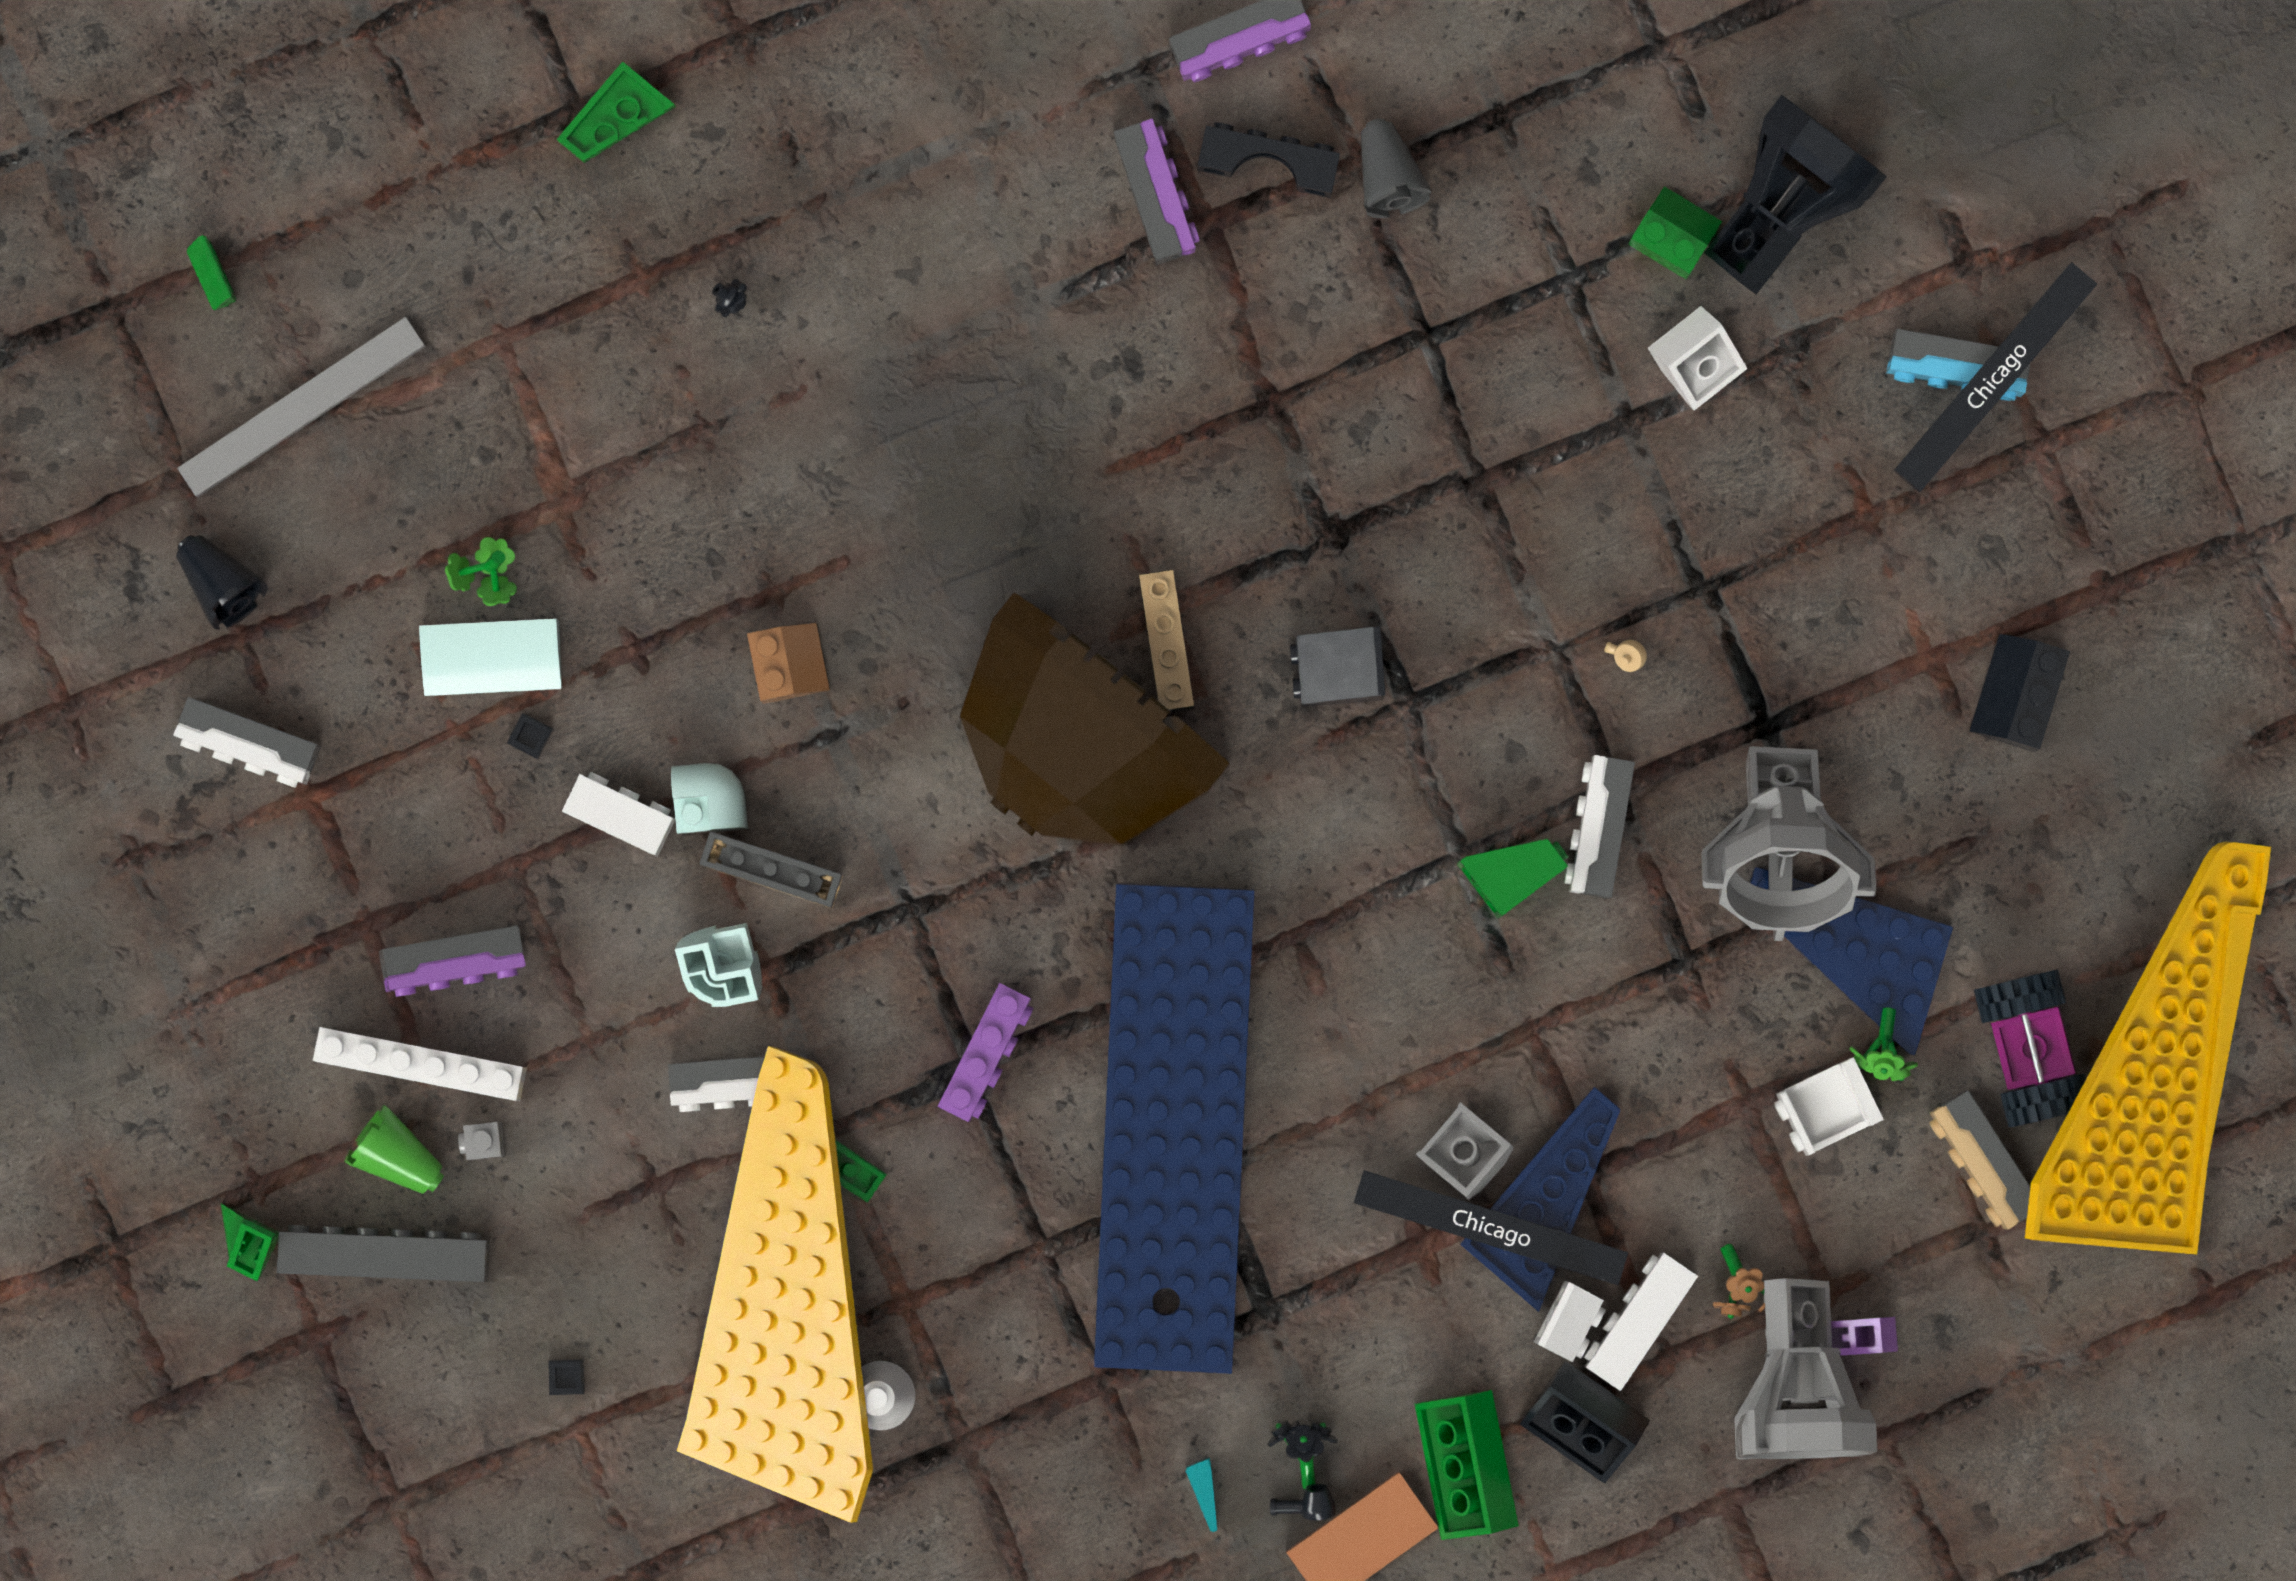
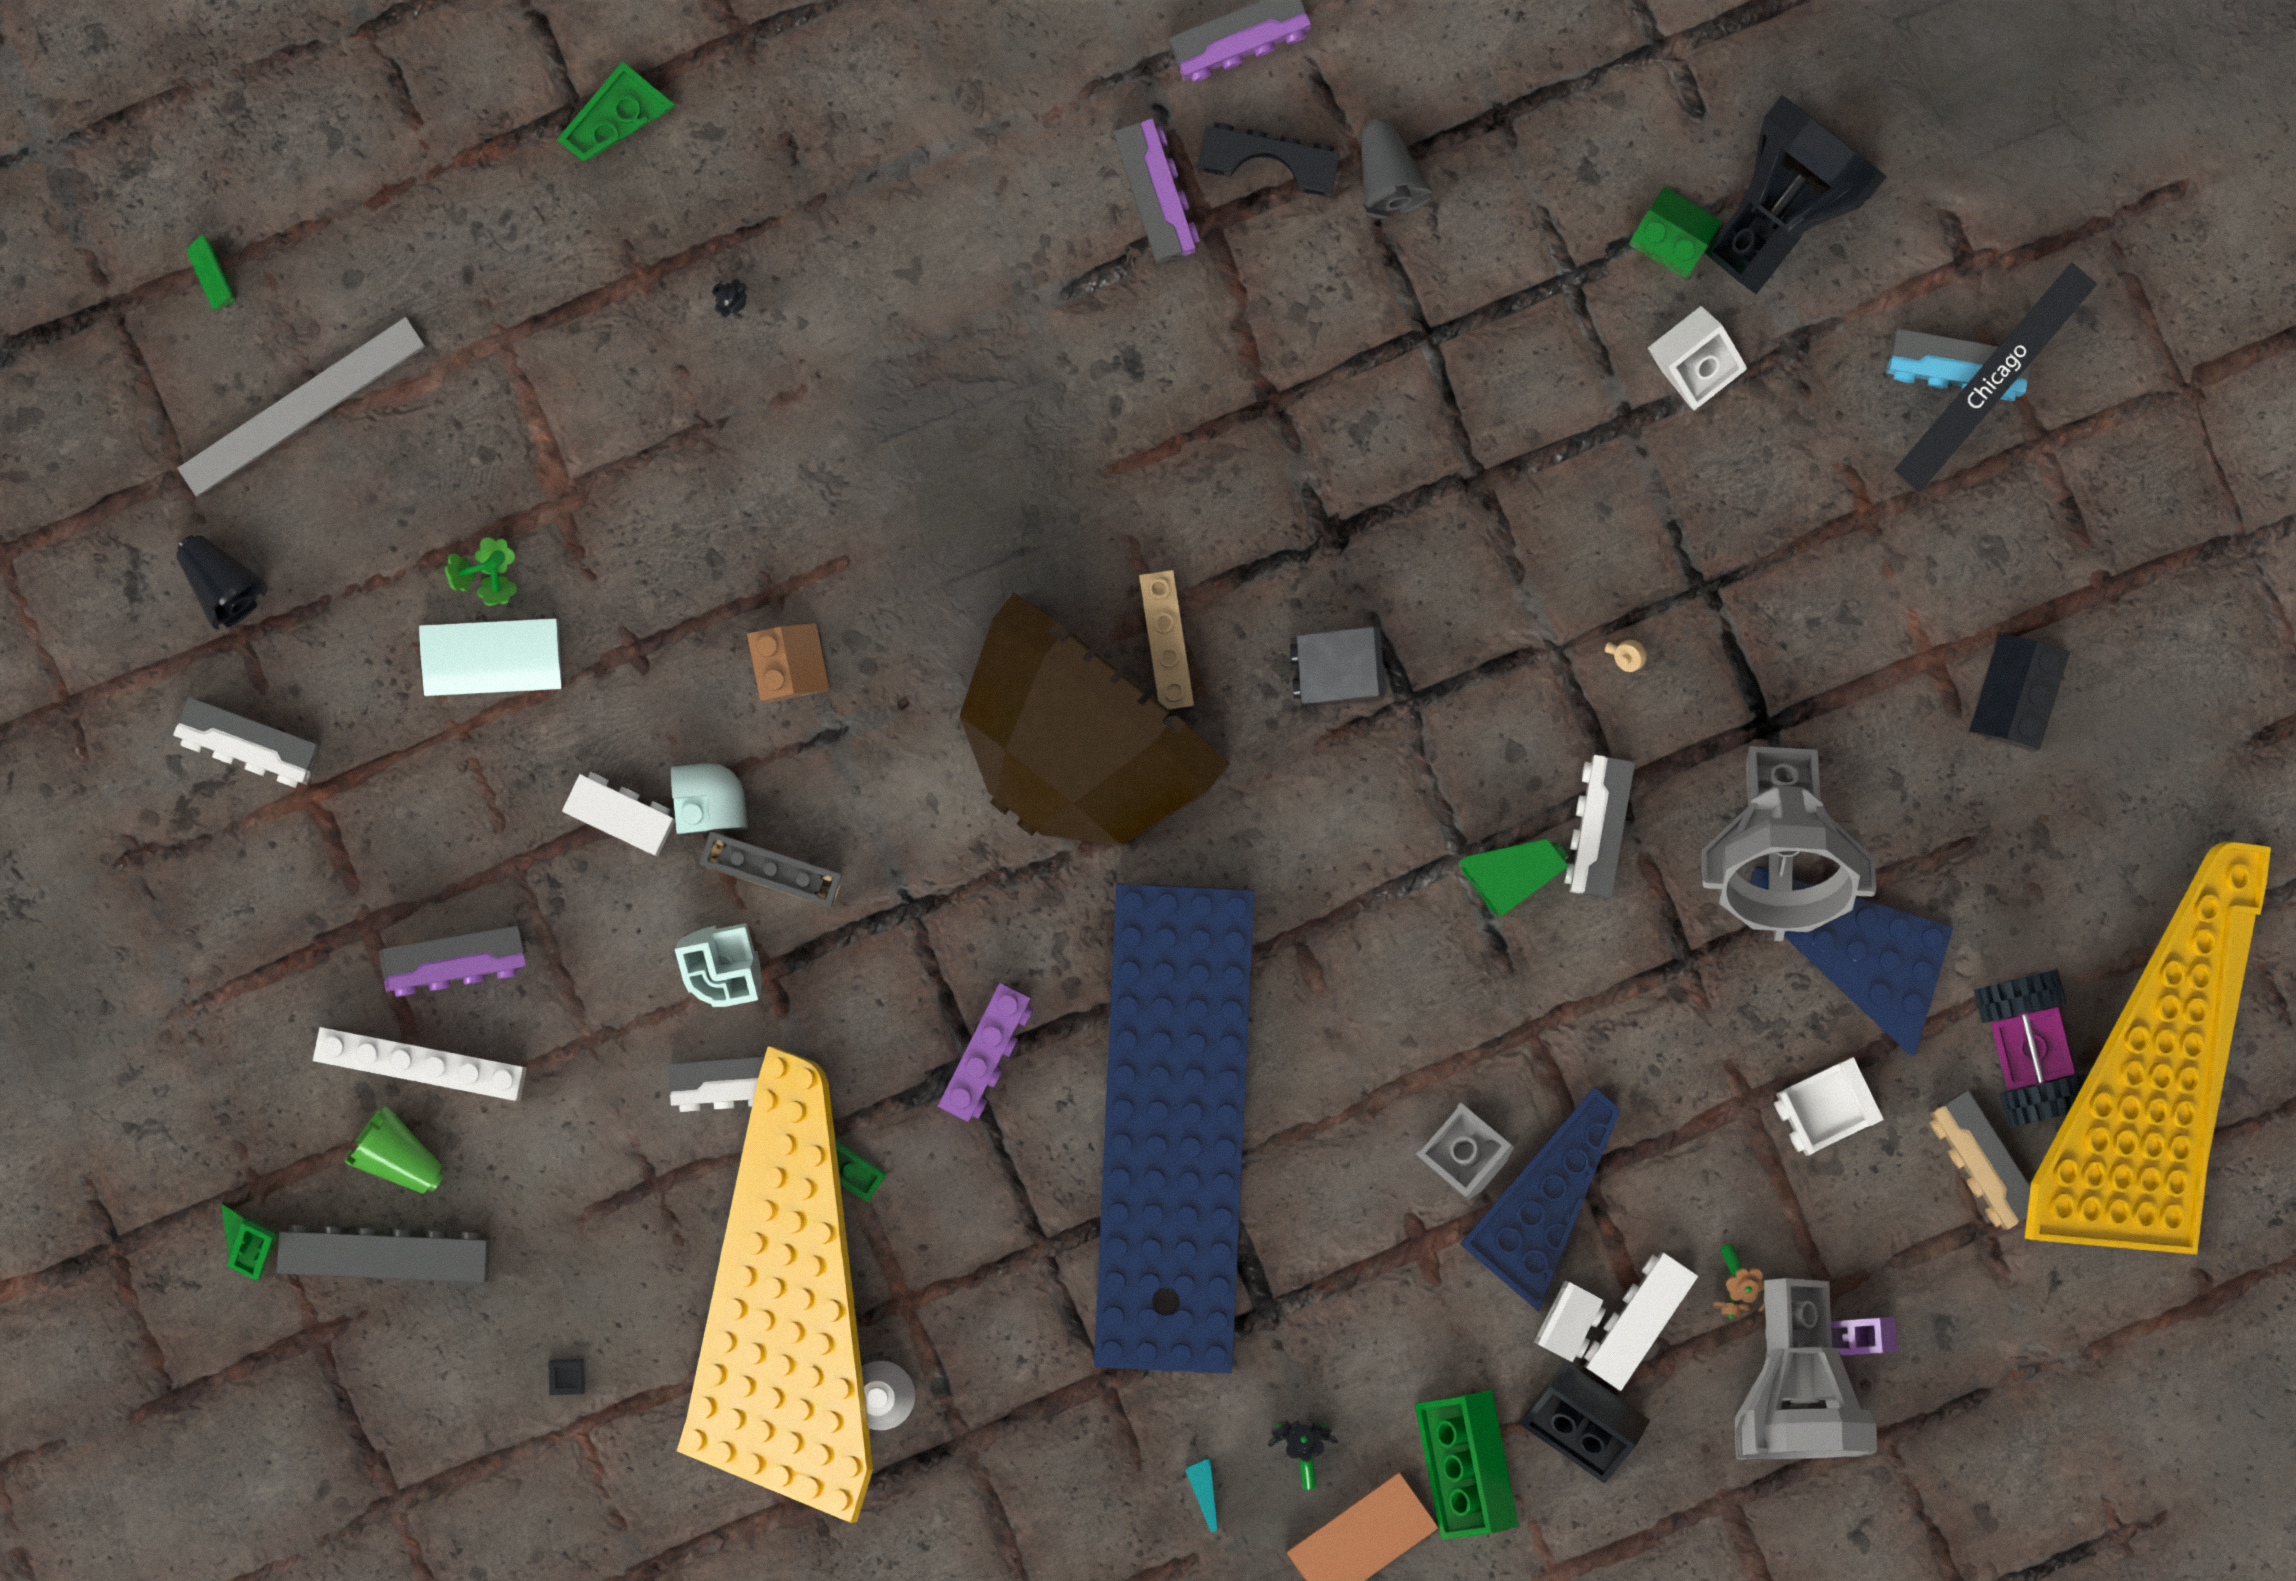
(482, 1141): light grey brick -> none
(530, 736): black tile -> none
(1315, 1505): black bar -> none
(1490, 1227): black tile -> none
(1887, 1062): bright green plant -> none

